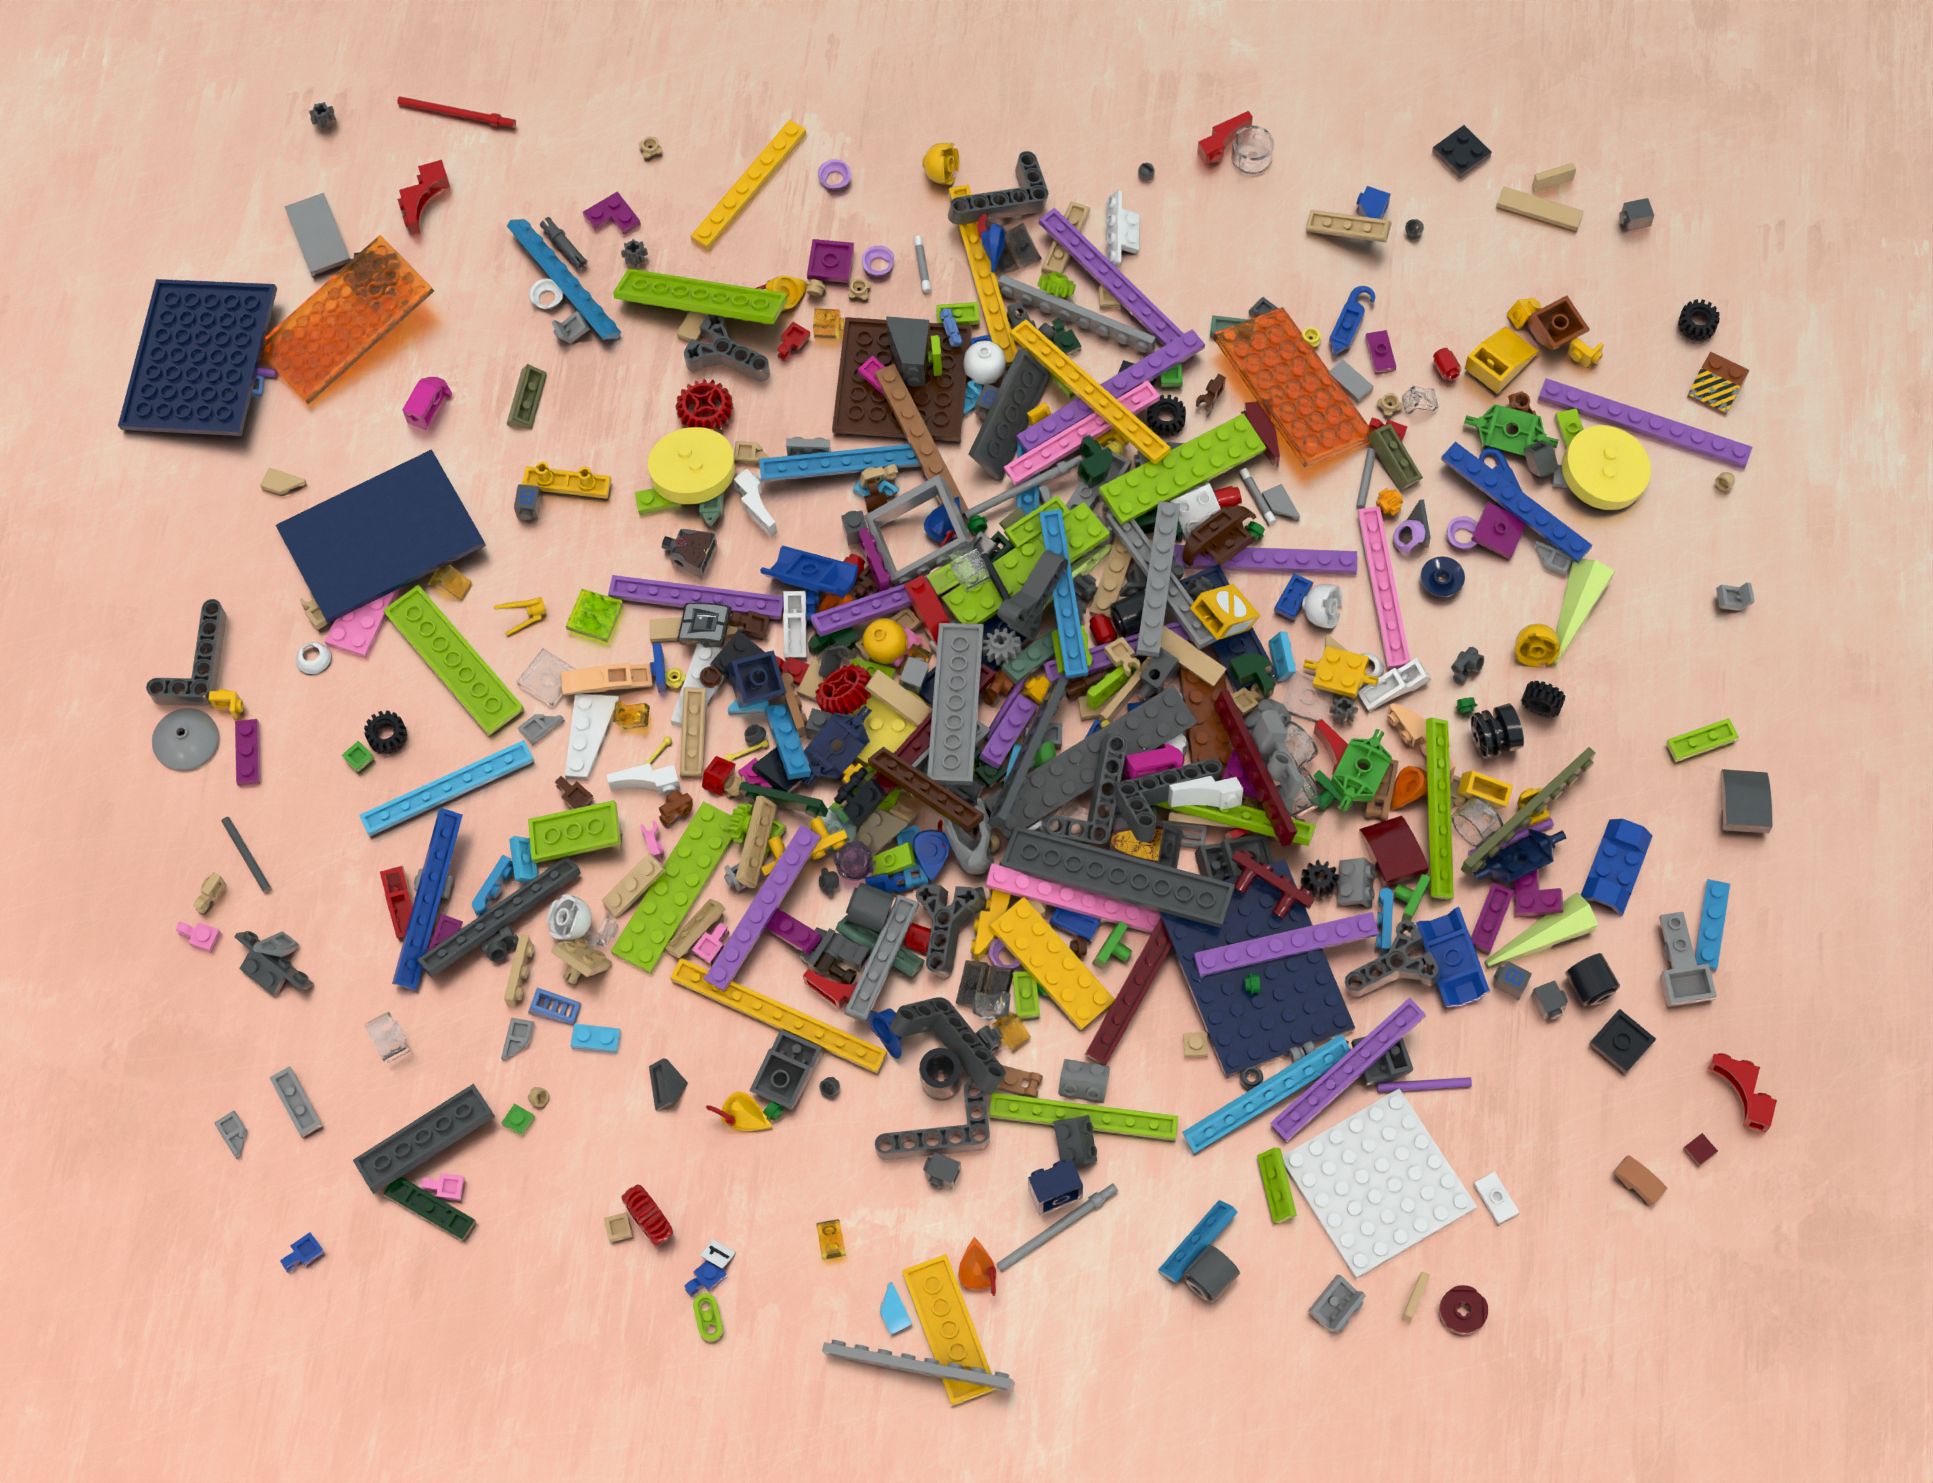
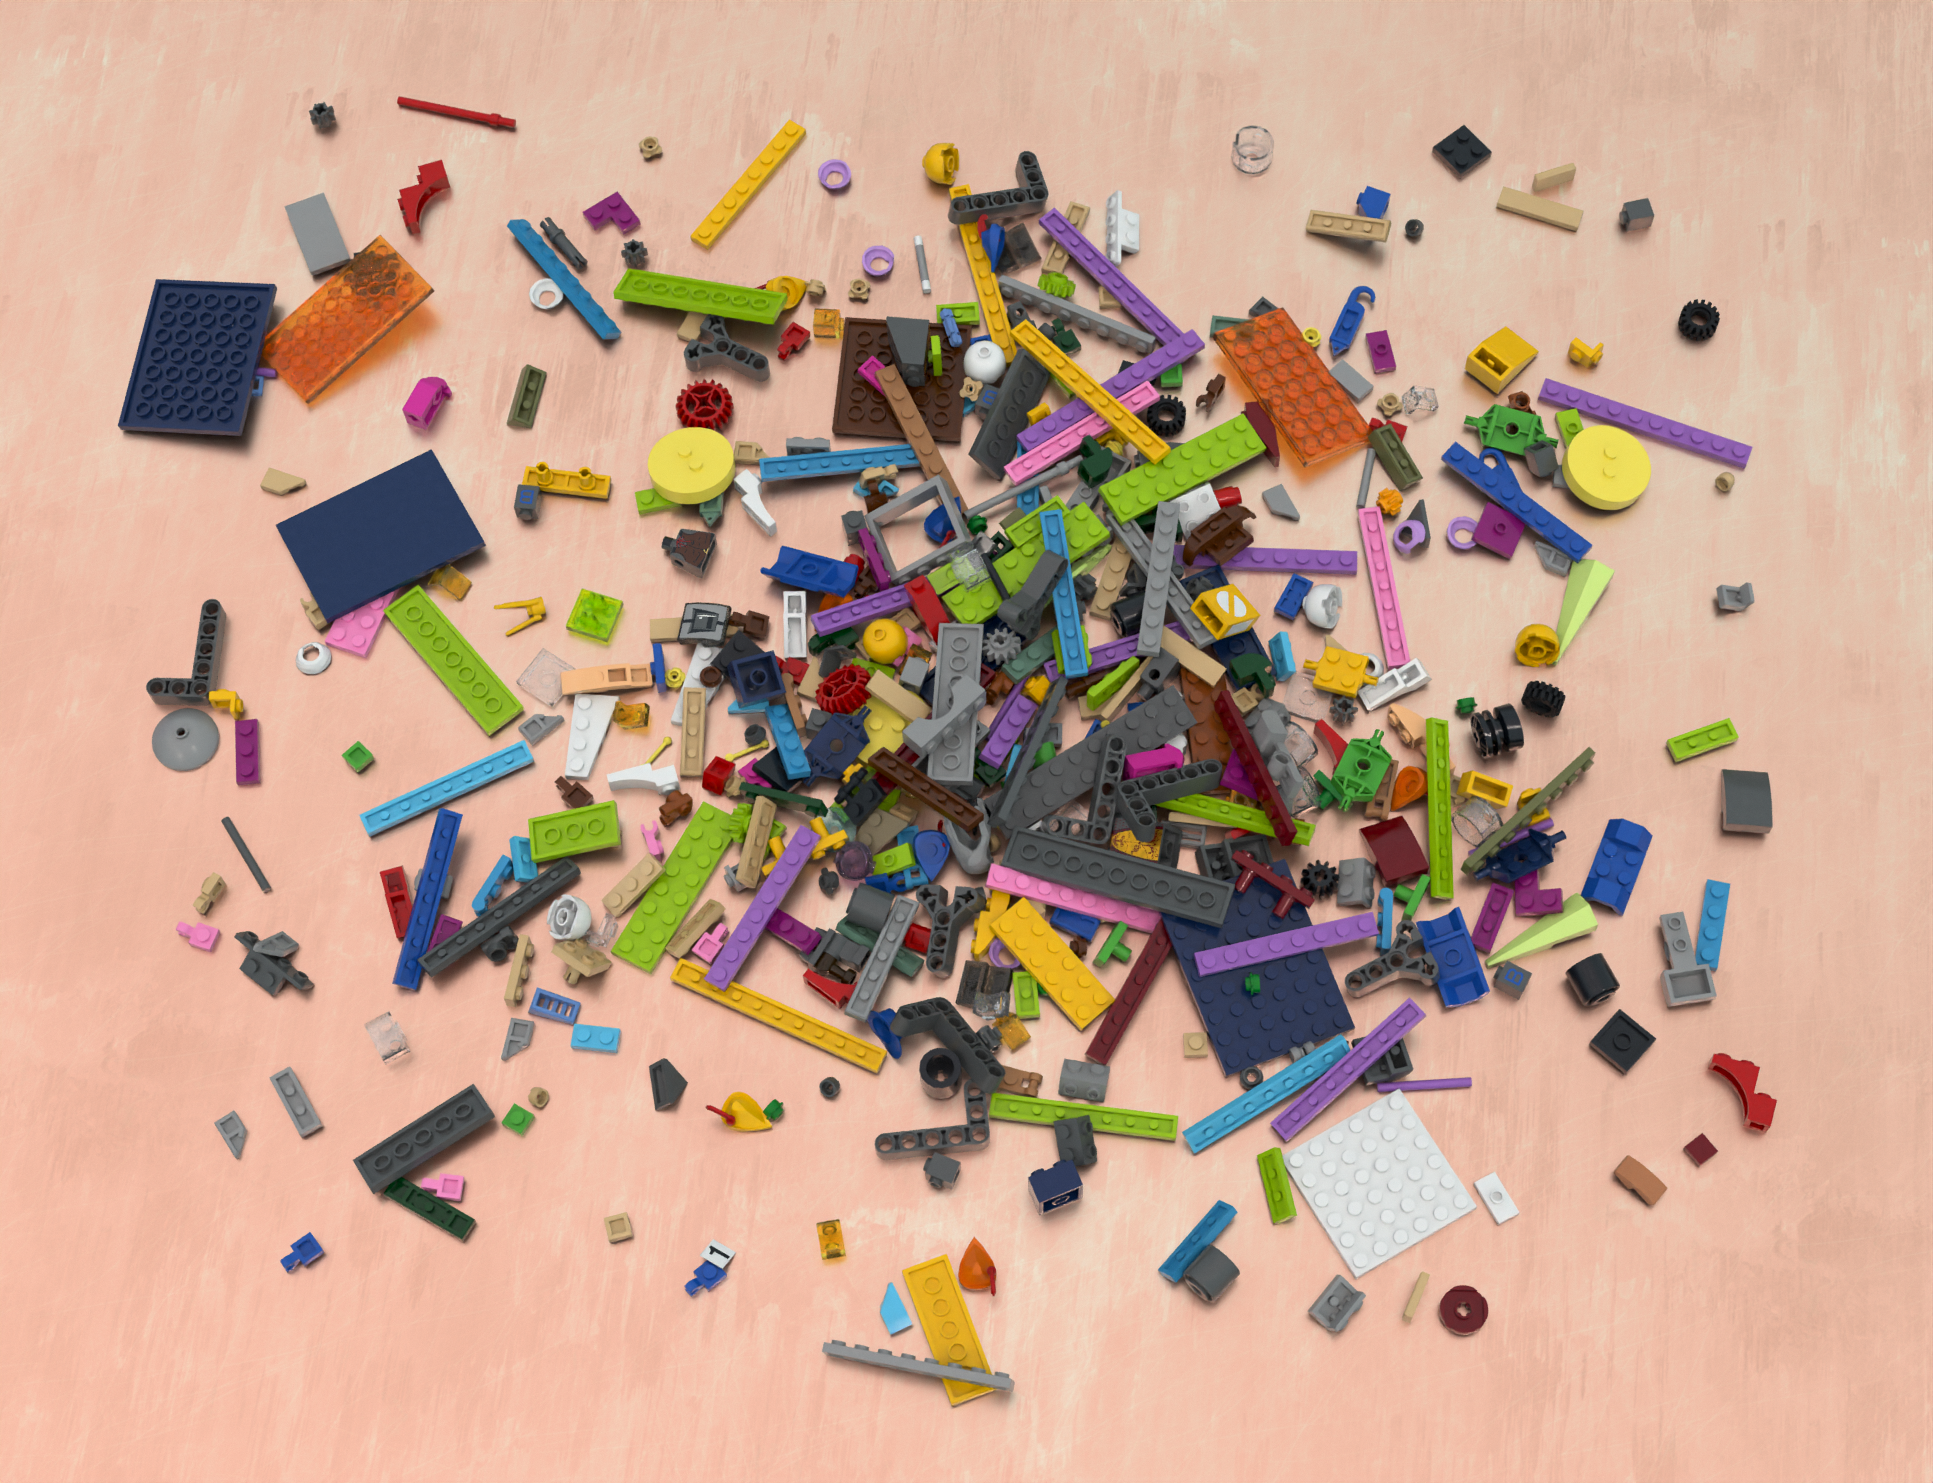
(385, 720): black tyre -> none
(571, 328): light grey bracket -> none
(647, 1214): red gear -> none
(678, 594): medium lavender plate -> none
(708, 1318): lime plate -> none
(787, 1069): dark grey slope -> none
(812, 600): blue plate -> none
(830, 260): magenta plate -> none
(926, 734): none -> light grey arch
(974, 394): none -> tan plate
(1095, 1201): light grey bar -> none
(1102, 629): red brick -> none
(1122, 654): tan plate -> none
(1144, 173): dark grey hinge -> none
(1206, 791): white slope -> none
(1212, 148): red slope -> none
(1255, 530): green plate -> none
(1258, 496): light grey bar -> none
(1443, 568): dark blue dish -> none
(1447, 364): red brick -> none
(1465, 663): dark grey plate -> none
(1521, 311): yellow bracket -> none
(1549, 1000): dark grey brick -> none
(1557, 323): dark orange slope -> none
(1718, 383): slope -> none

